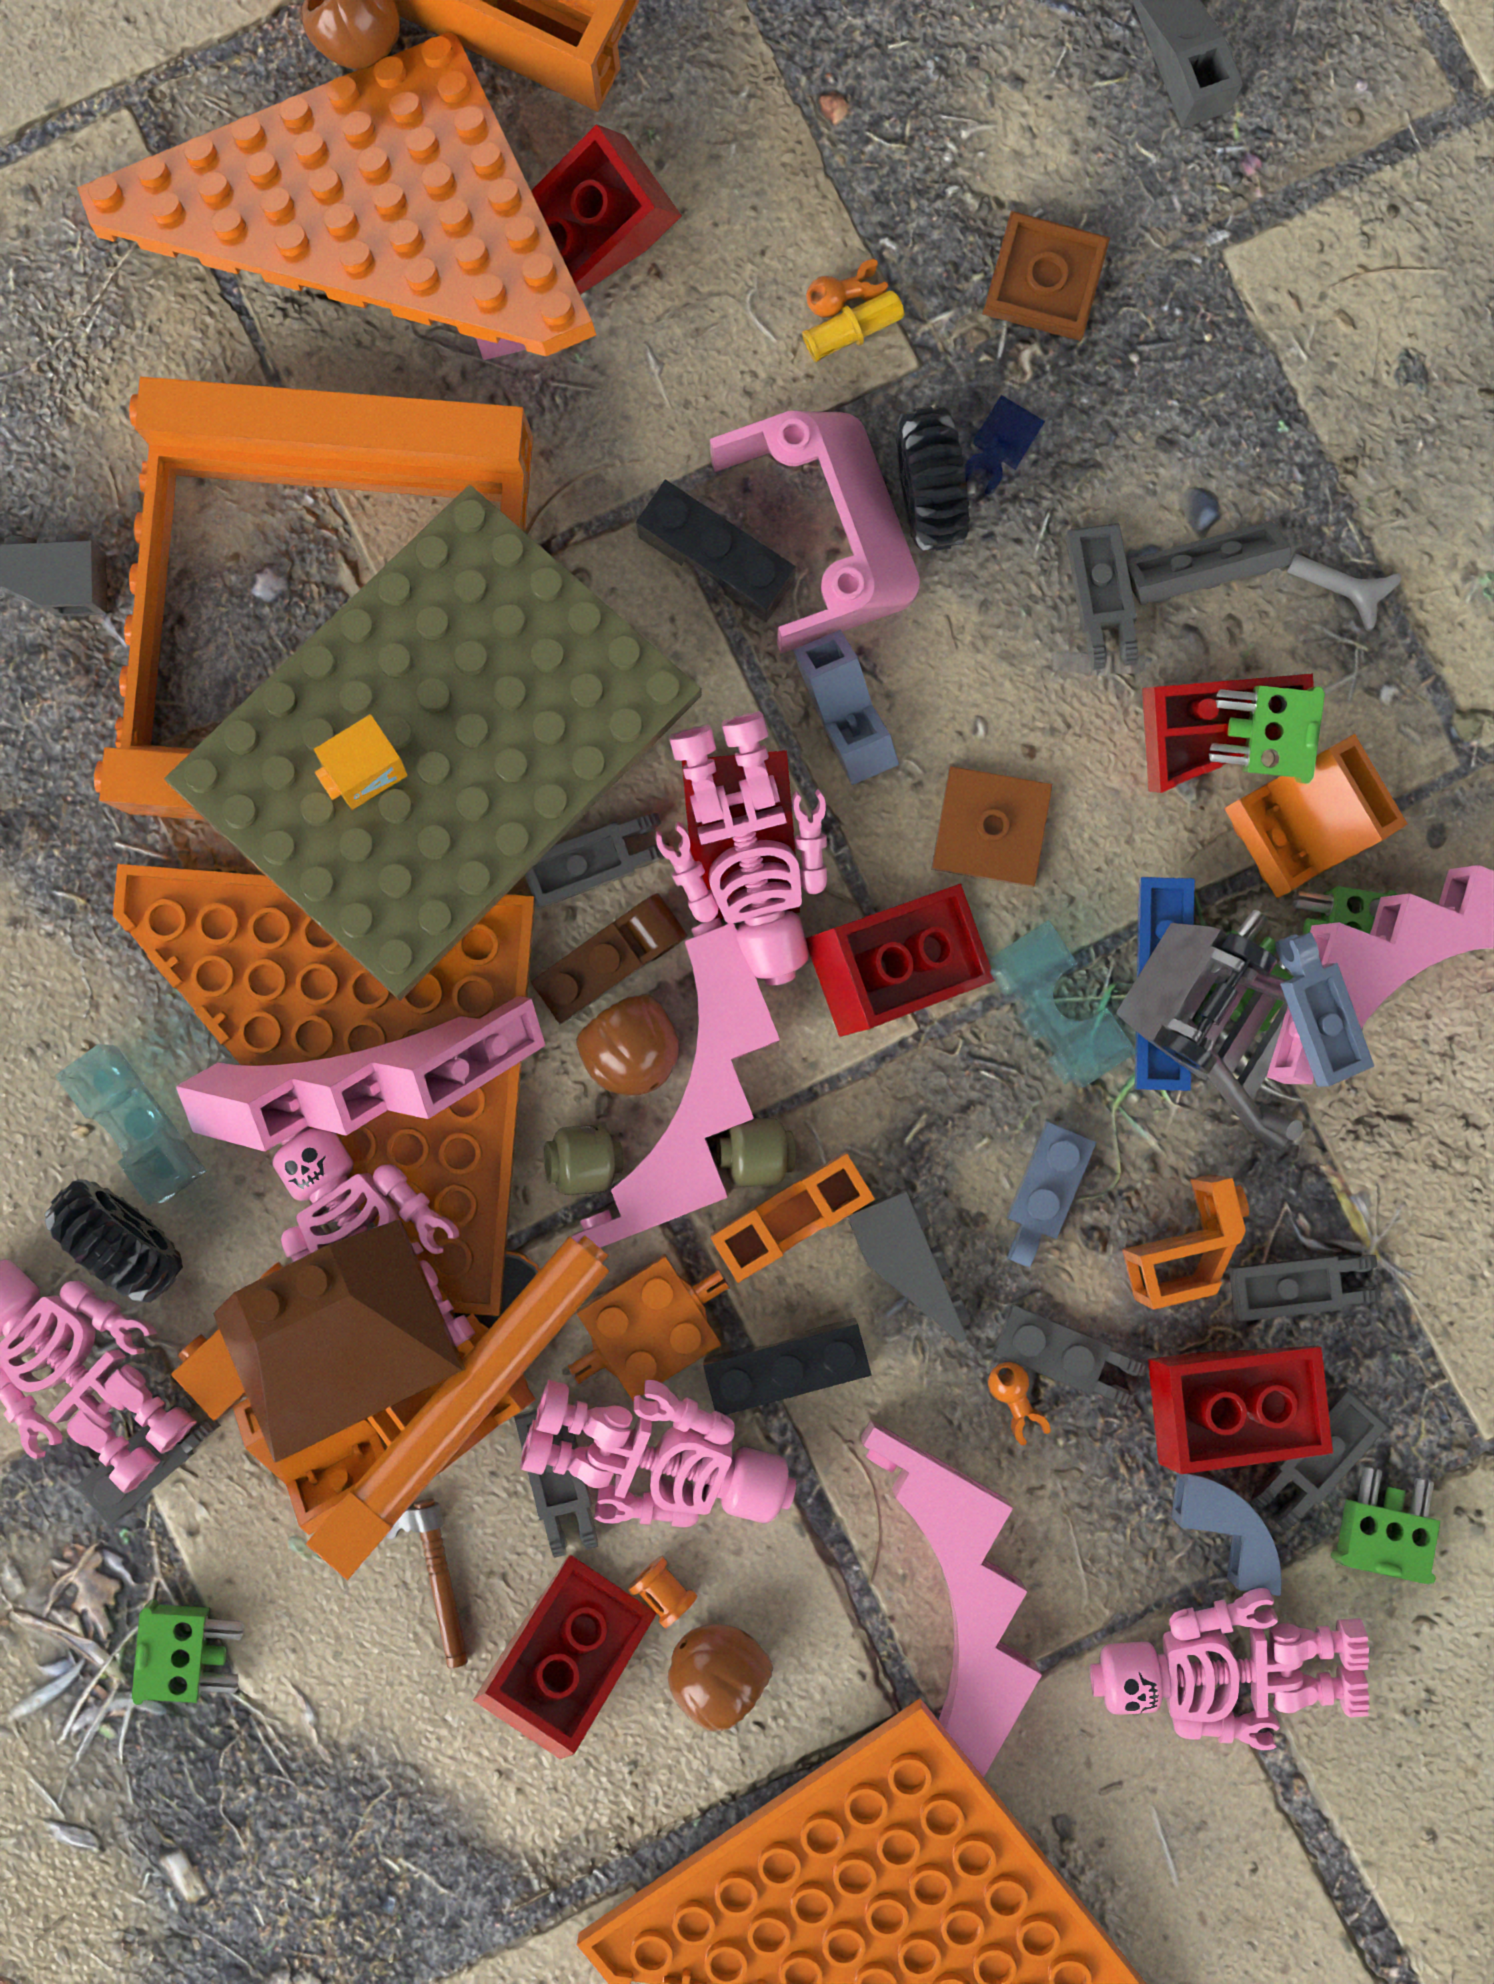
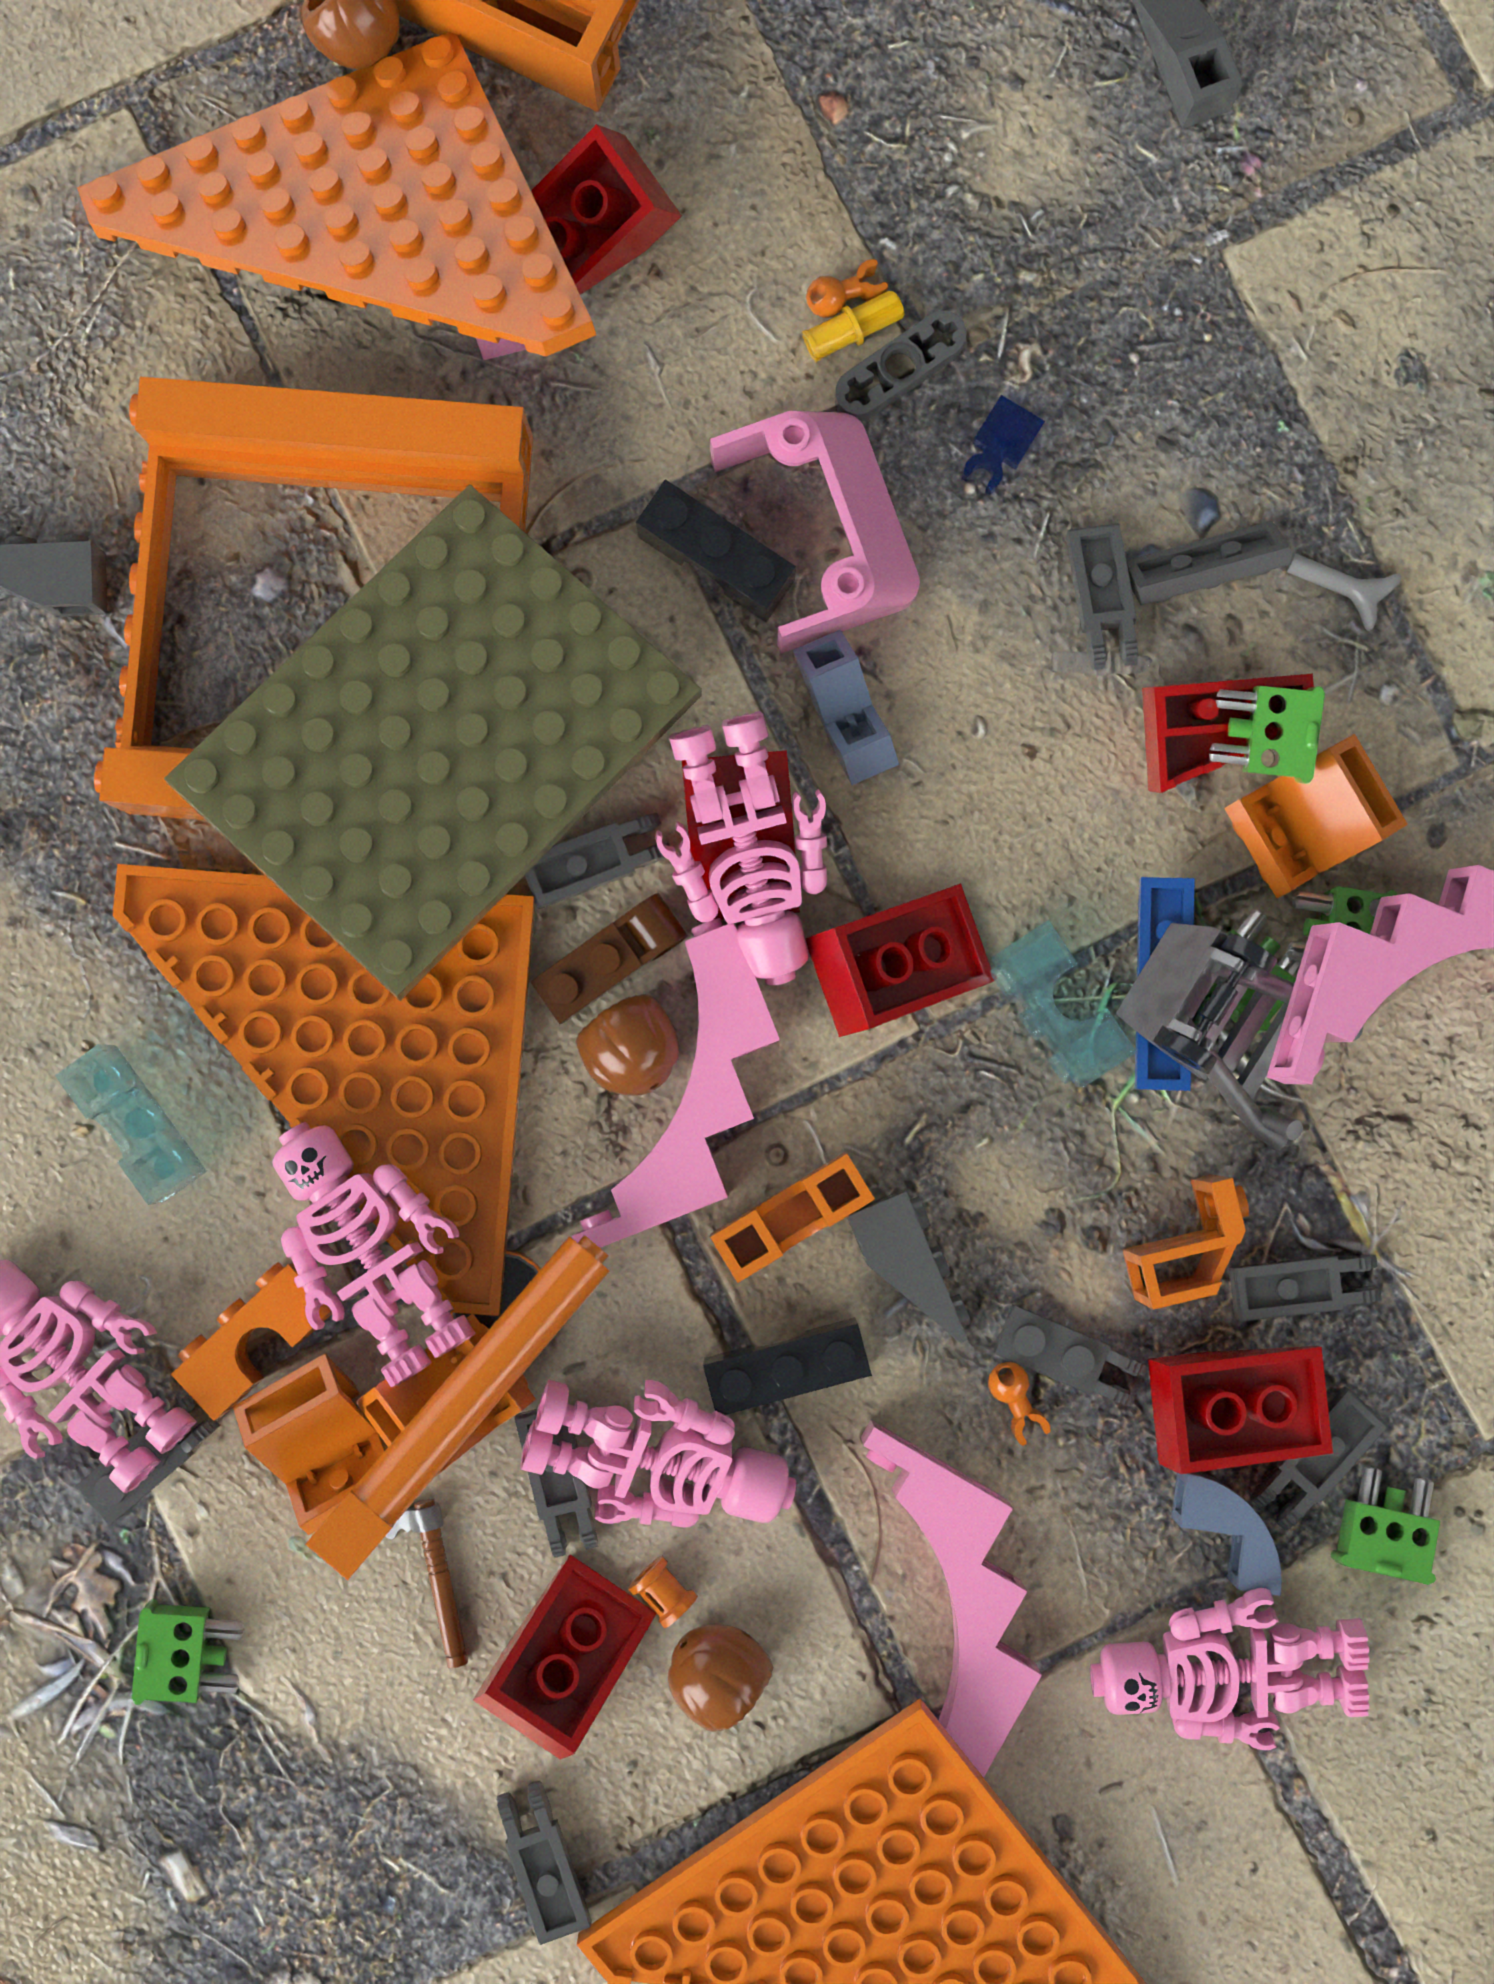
(113, 1241): black gear -> none
(337, 1338): reddish brown slope -> none
(346, 1091): bright pink arch -> none
(358, 763): light orange brick -> none
(544, 1868): none -> dark grey hinge
(582, 1159): olive head -> none
(648, 1326): orange plate -> none
(756, 1153): olive head -> none
(932, 478): black gear -> none
(938, 356): none -> dark grey beam
(991, 826): dark orange plate -> none
(1046, 275): dark orange plate -> none
(1047, 1189): sand blue plate -> none
(1322, 1012): sand blue plate -> none

